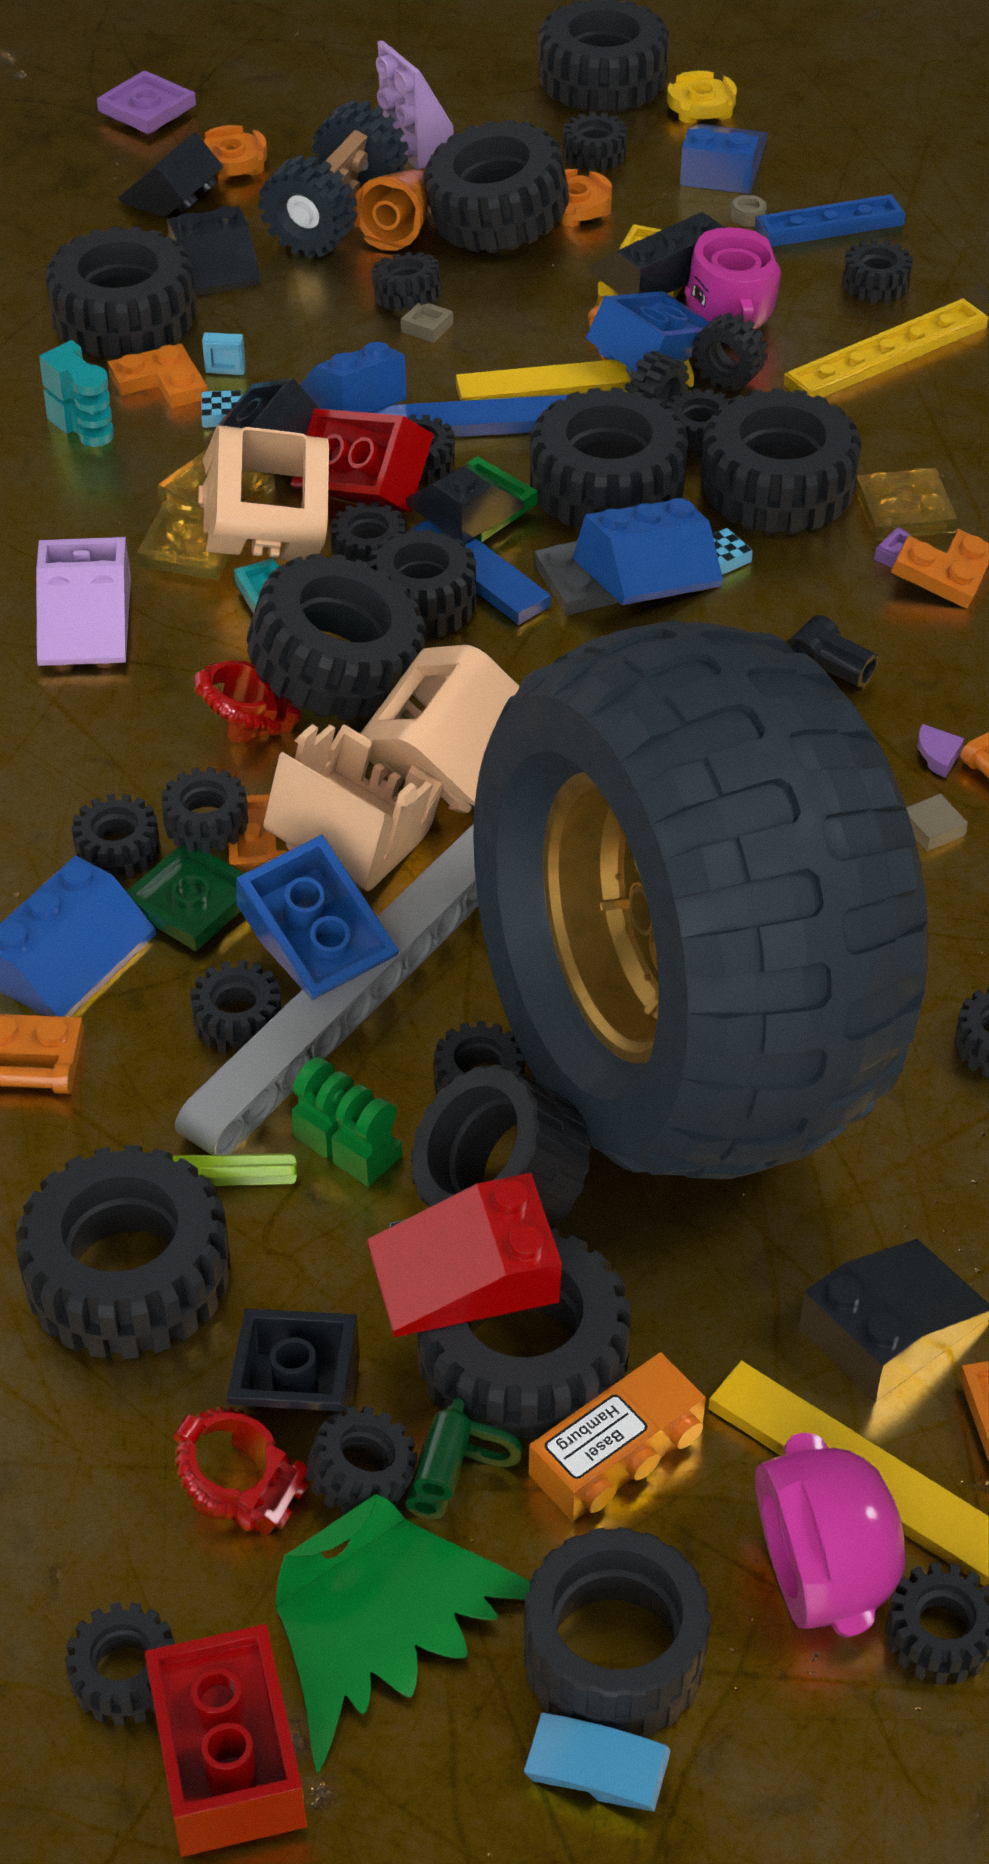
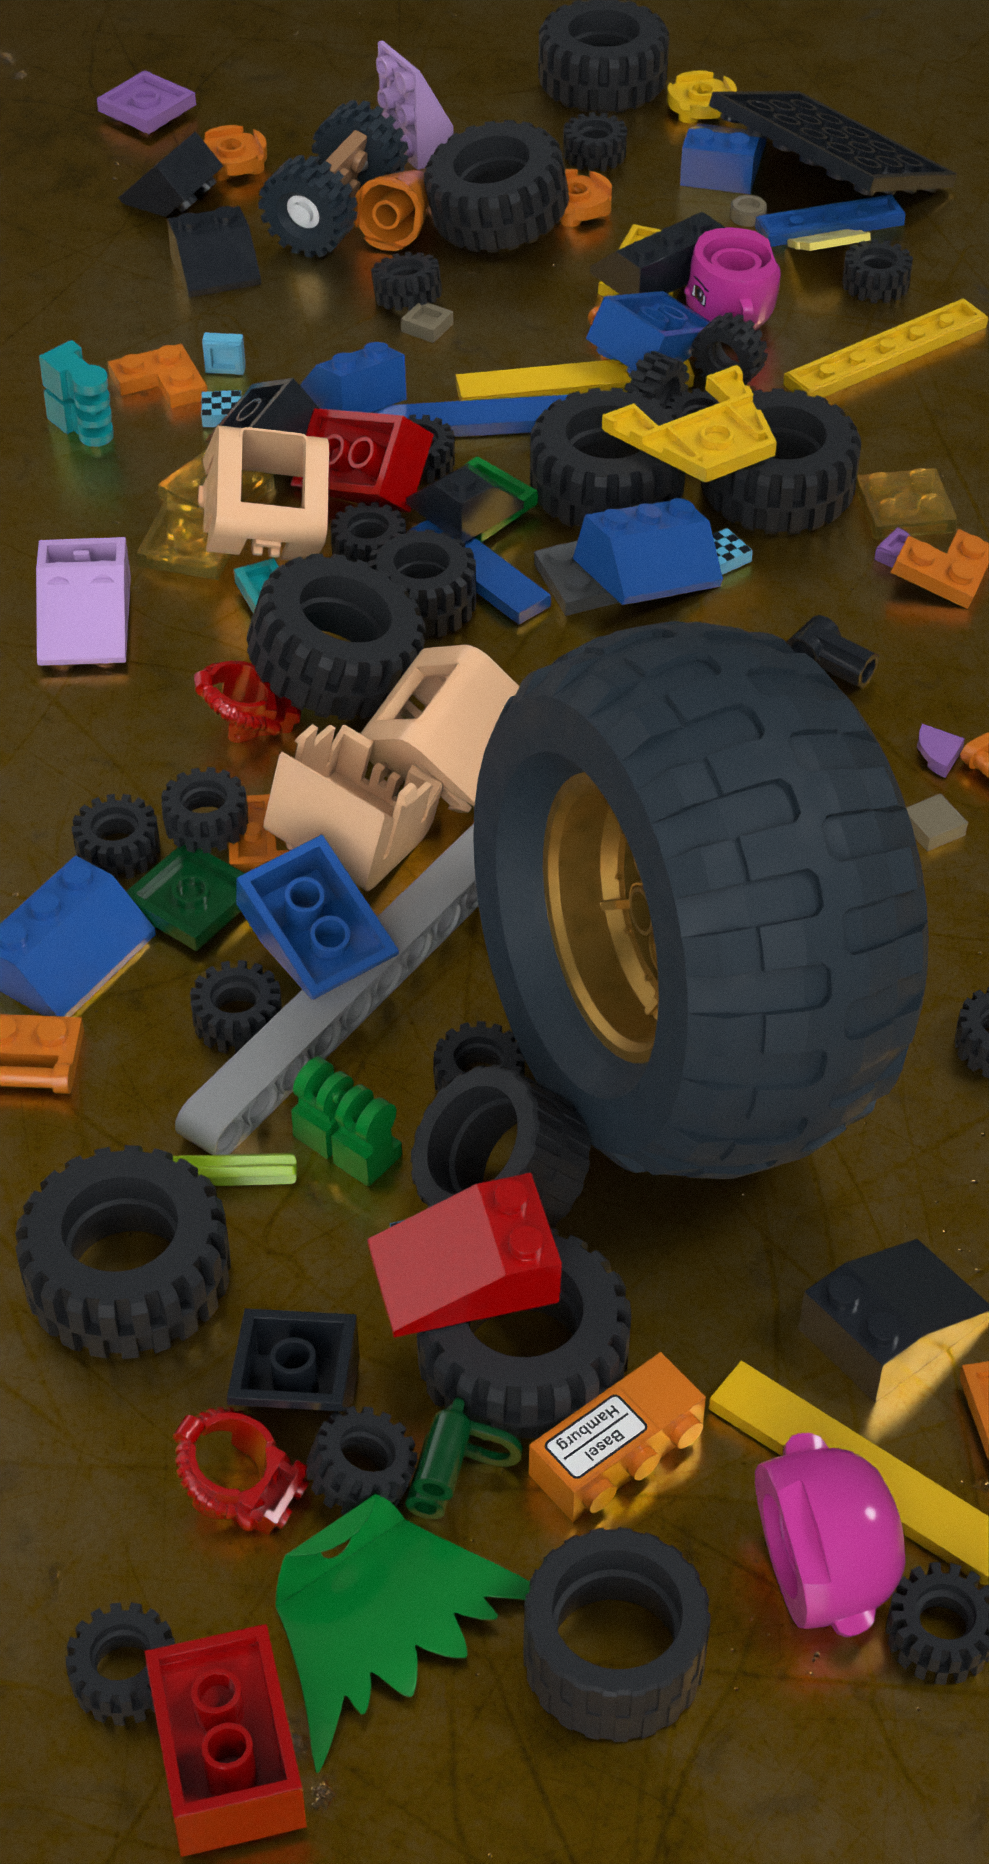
(121, 292): black tyre -> none
(598, 1760): dark azure slope -> none
(708, 440): none -> yellow wing
(828, 239): none -> light yellow piece
(832, 141): none -> black plate

